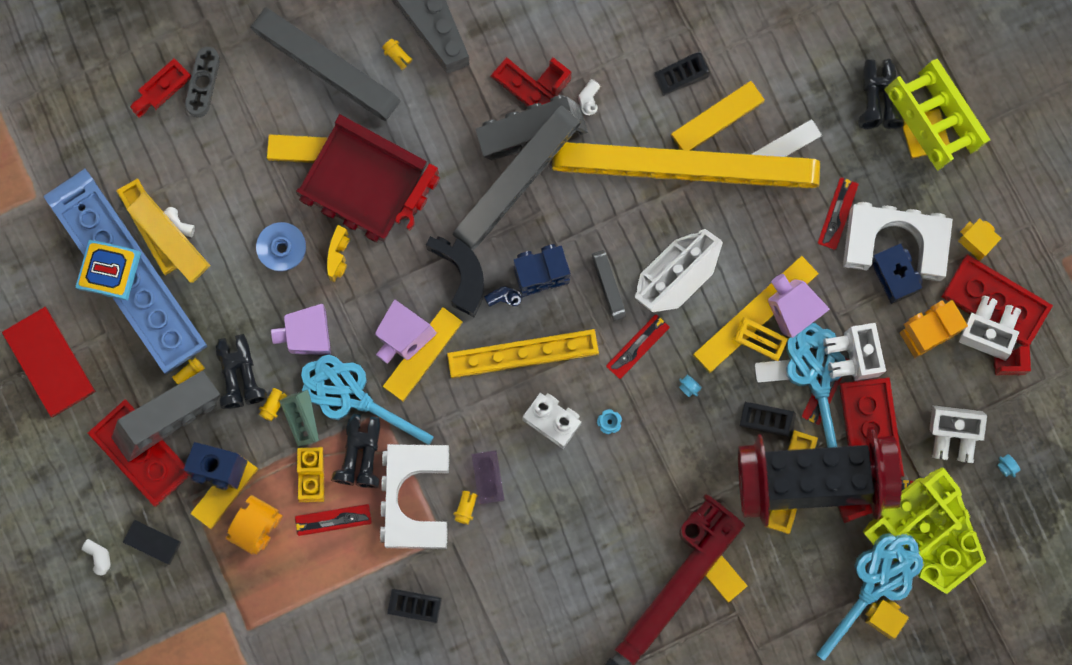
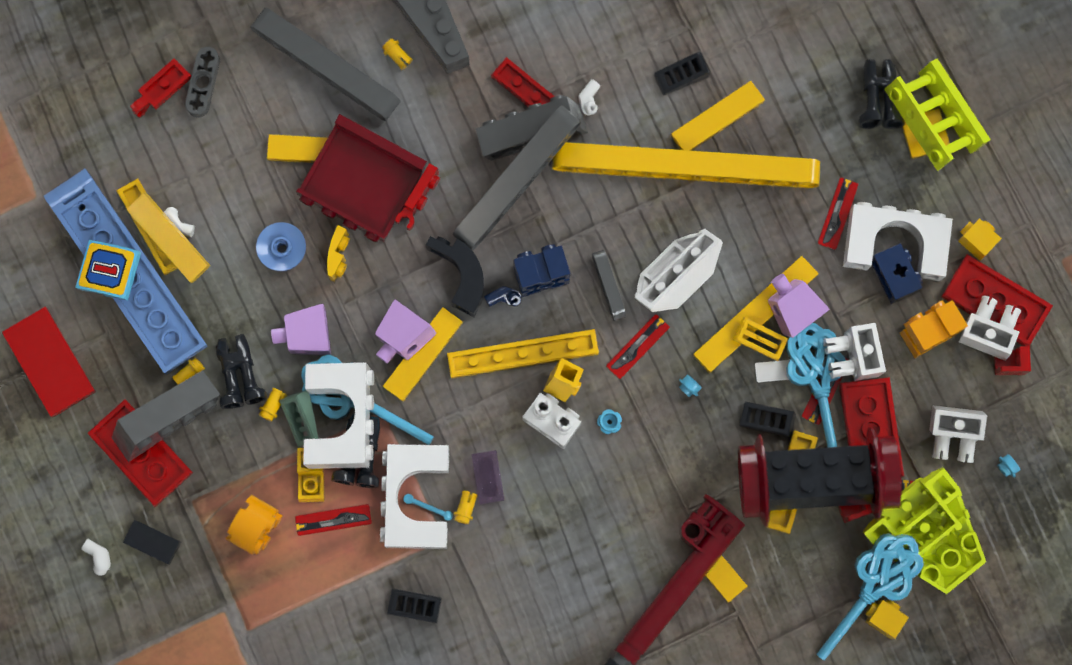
(205, 457): dark blue brick -> none
(217, 501): yellow tile -> none
(352, 447): none -> white arch
(409, 499): none -> medium azure hinge
(555, 77): red panel -> none
(564, 380): none -> yellow brick
(791, 141): white sticker -> none

